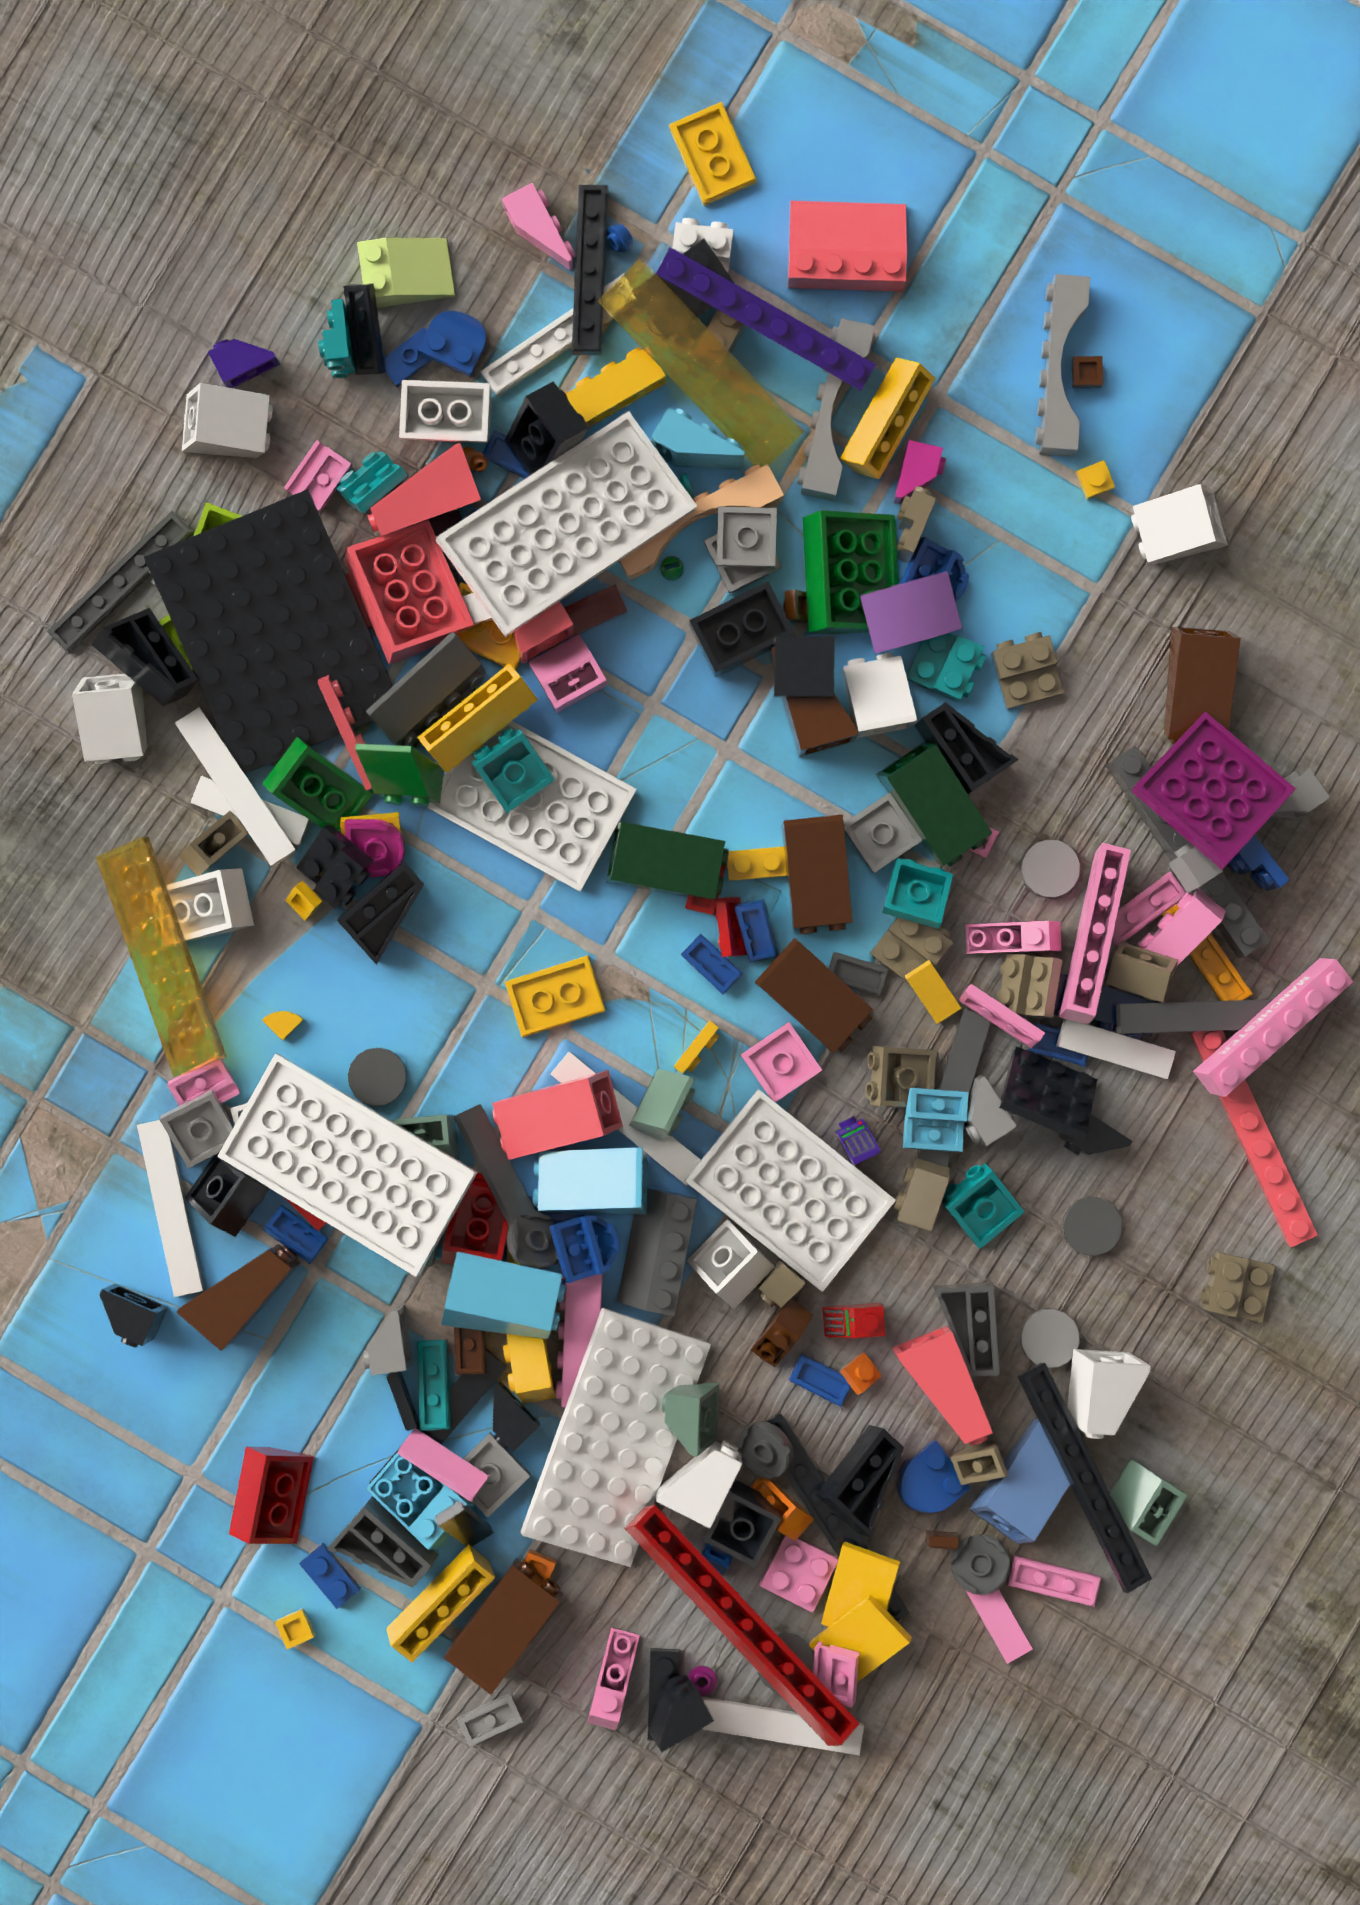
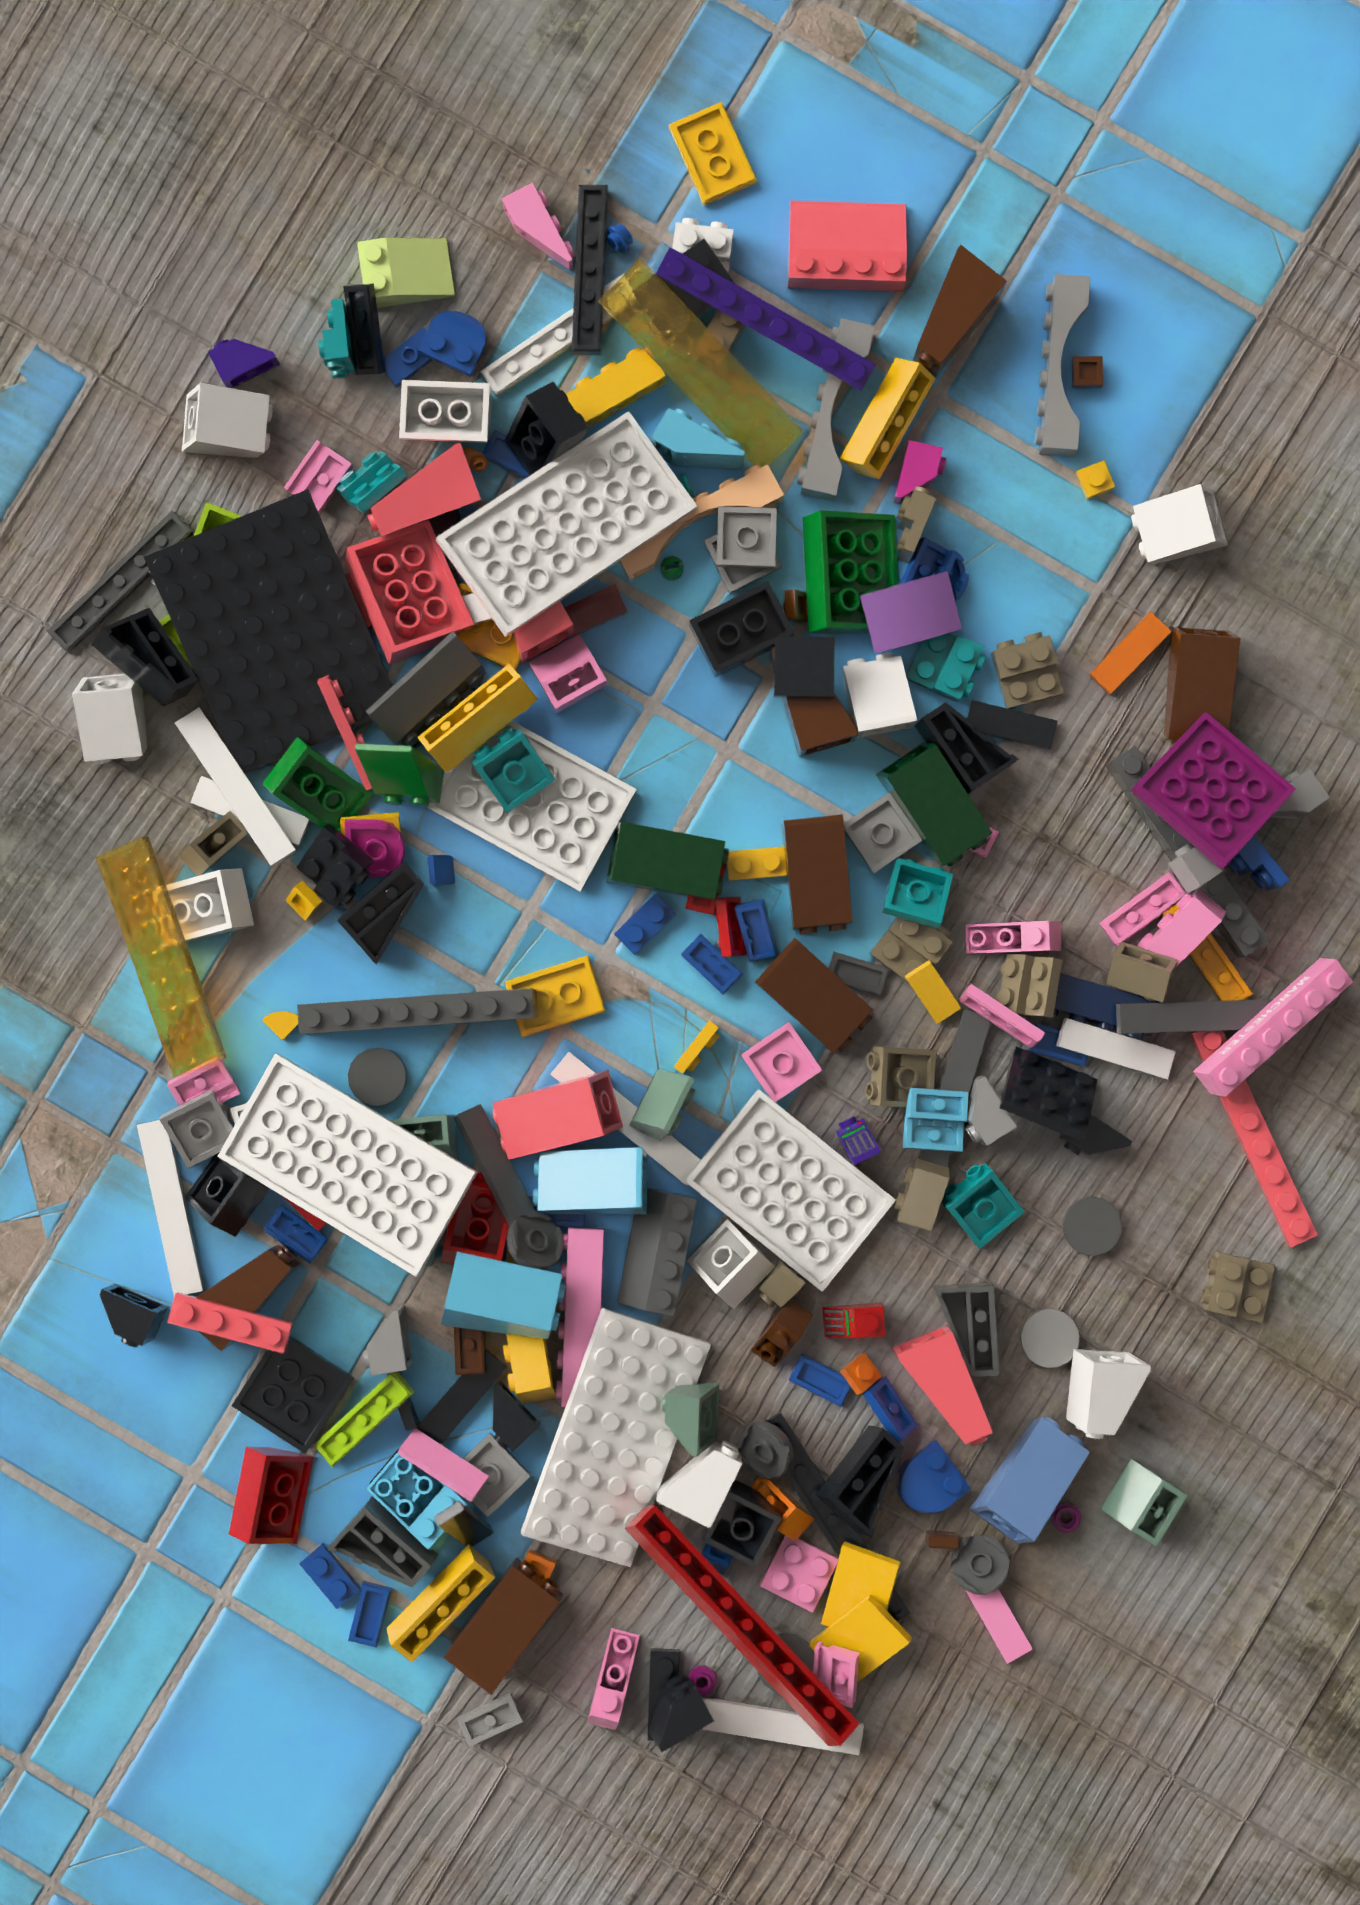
(230, 1322): none -> coral plate
(293, 1393): none -> black plate
(295, 1628): yellow plate -> none
(364, 1418): none -> lime tile
(370, 1614): none -> blue tile
(417, 1011): none -> dark grey brick
(433, 1384): teal tile -> none
(441, 870): none -> blue slope
(585, 1246): blue slope -> none
(645, 924): none -> blue plate
(890, 1409): none -> blue plate
(962, 304): none -> reddish brown slope
(979, 1463): dark tan slope -> none
(1012, 724): none -> black tile
(1050, 868): light grey tile -> none
(1054, 1580): bright pink tile -> none
(1070, 1525): none -> magenta plate
(1084, 1477): black tile -> none
(1095, 933): bright pink brick -> none
(1130, 653): none -> orange tile

